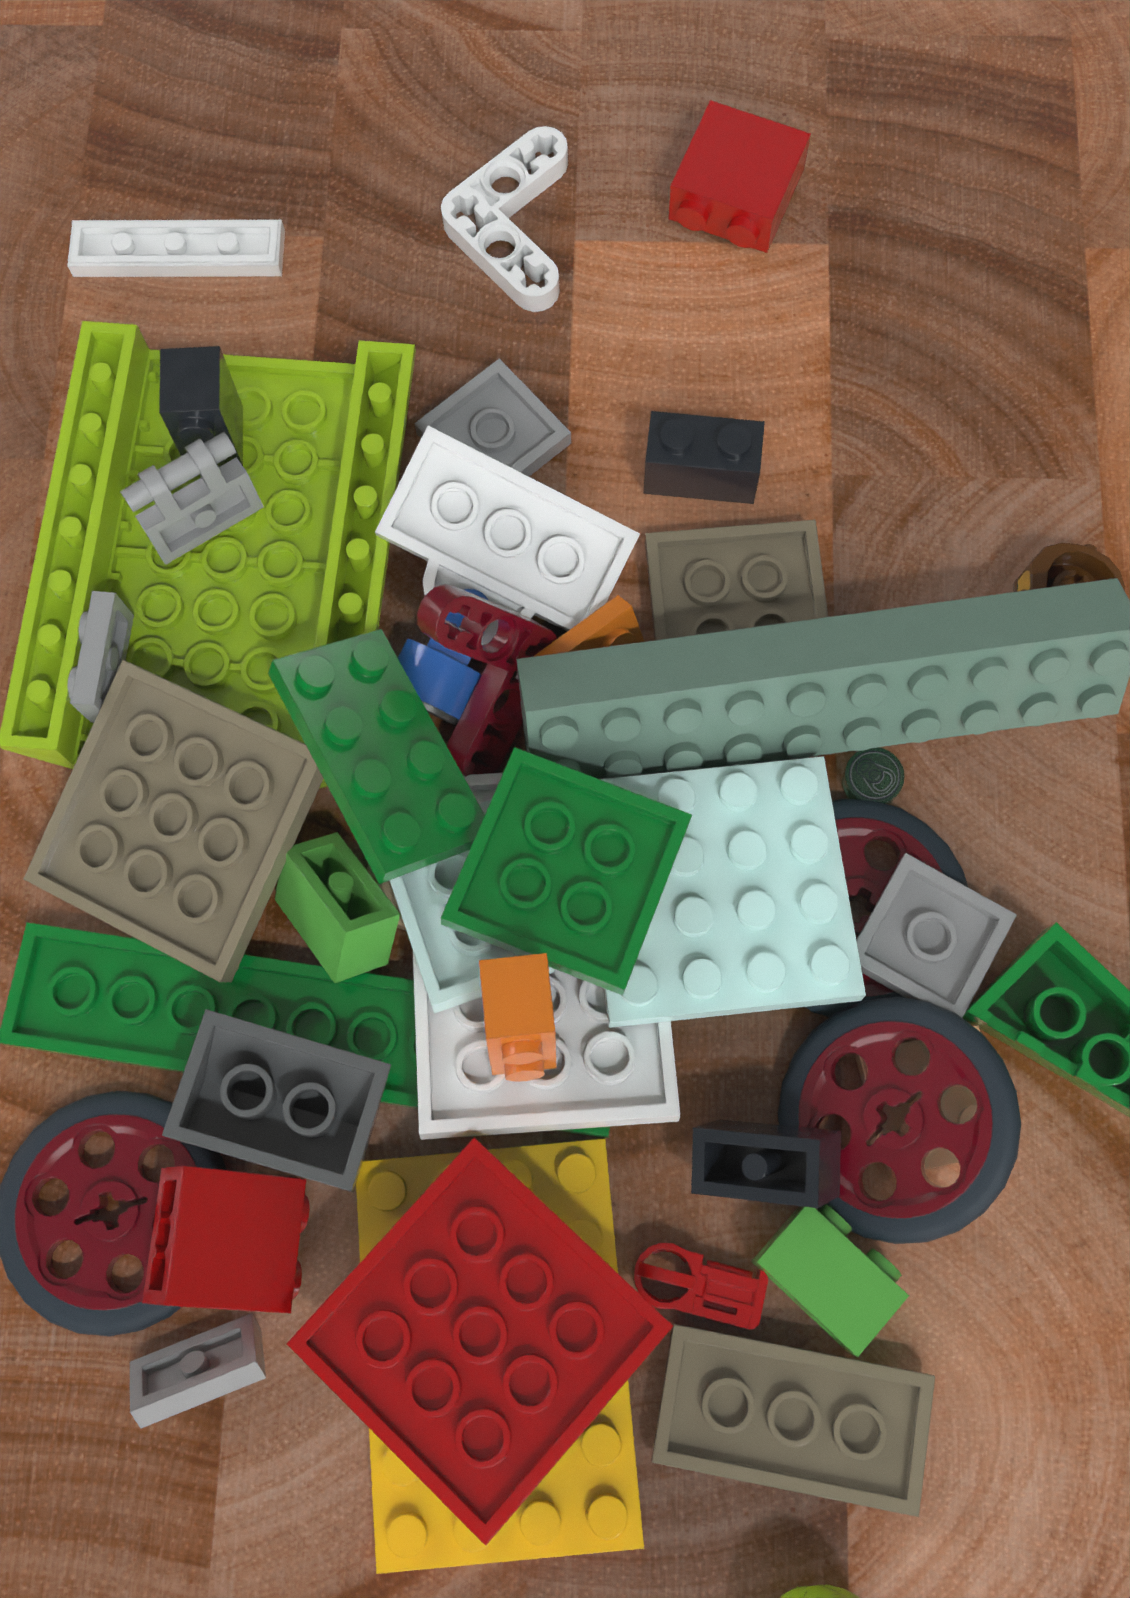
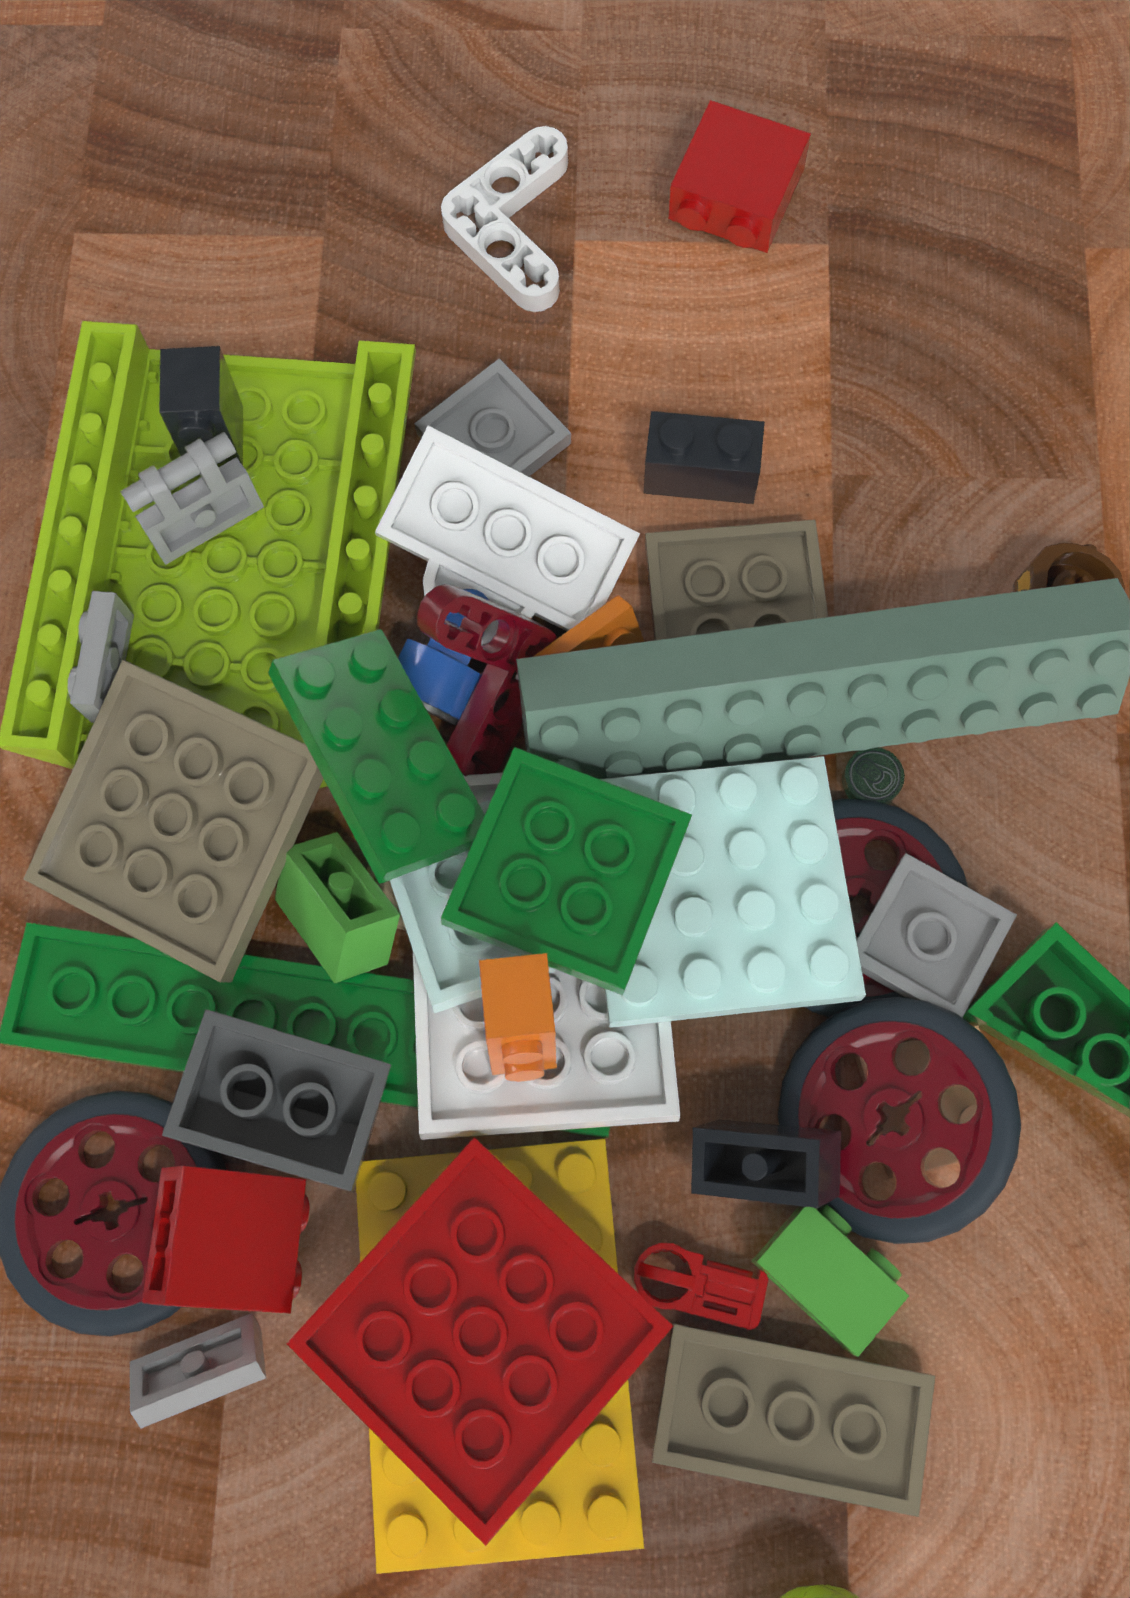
(176, 248): white tile -> none

